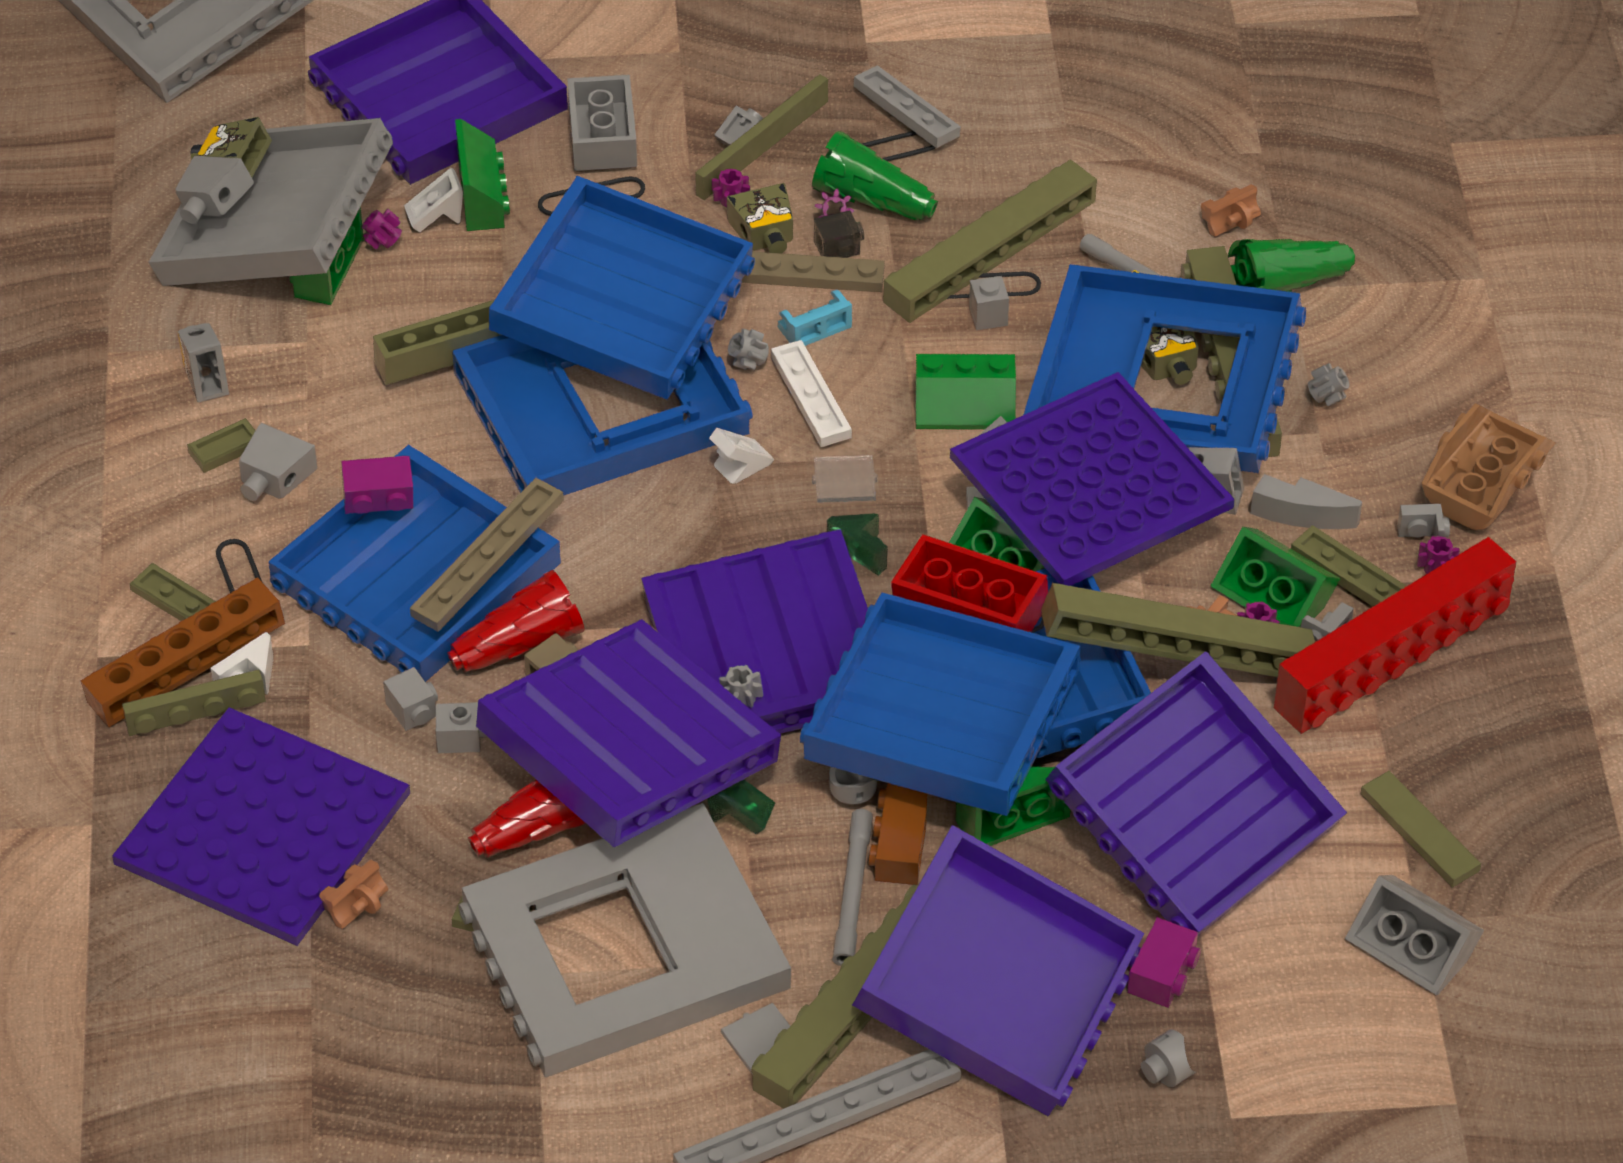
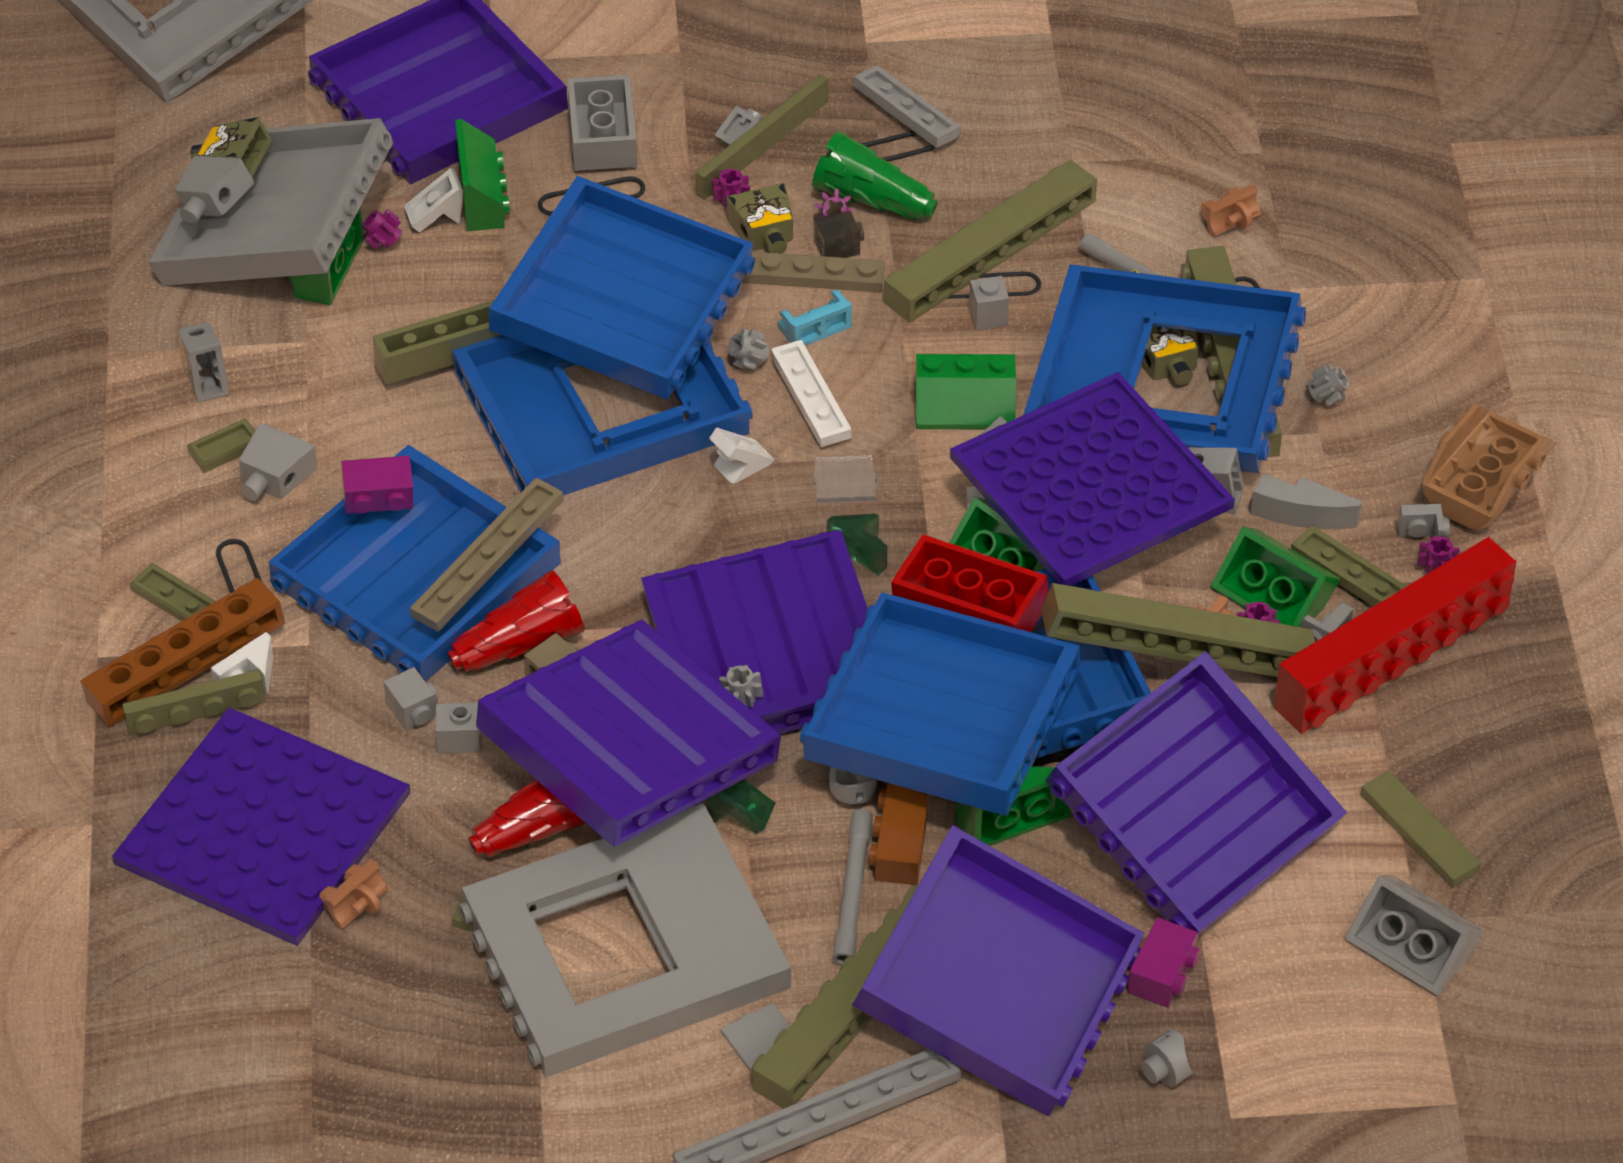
(1288, 263): green cone -> none

